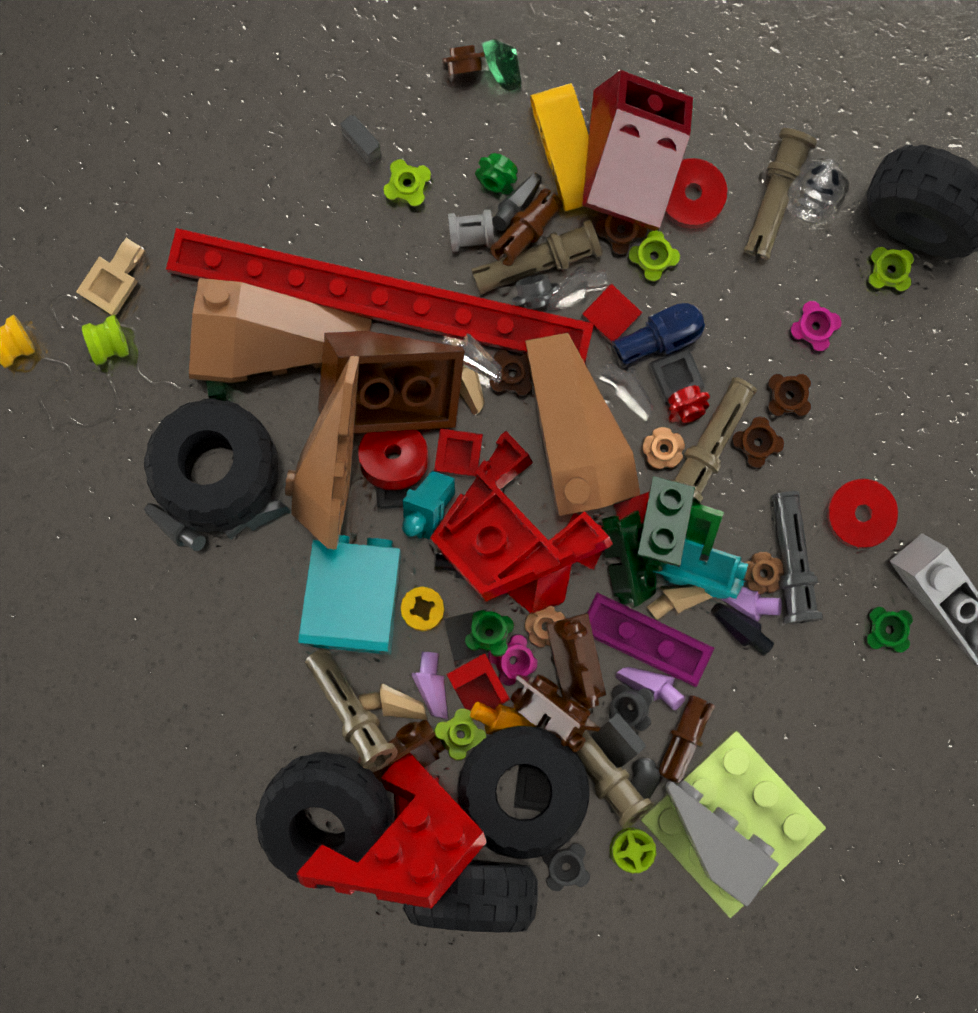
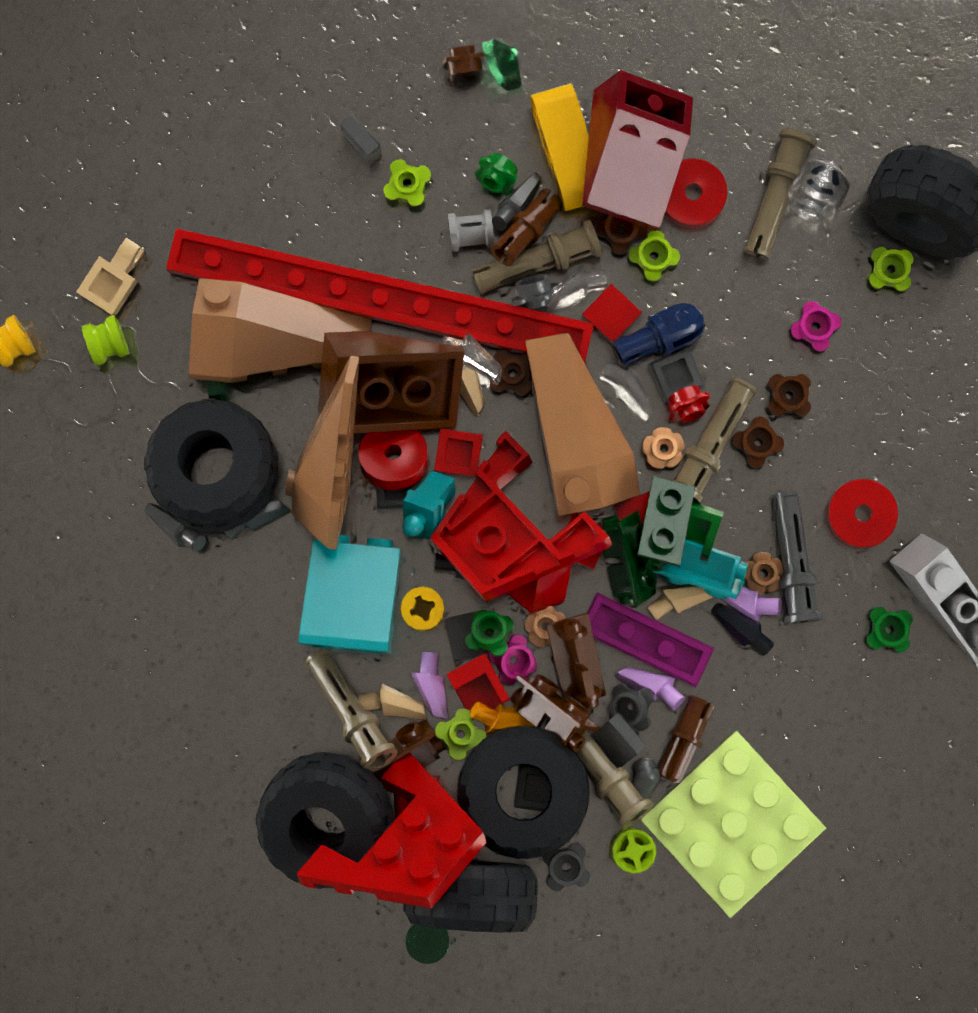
(427, 944): none -> clear green tile
(725, 855): light grey slope -> none

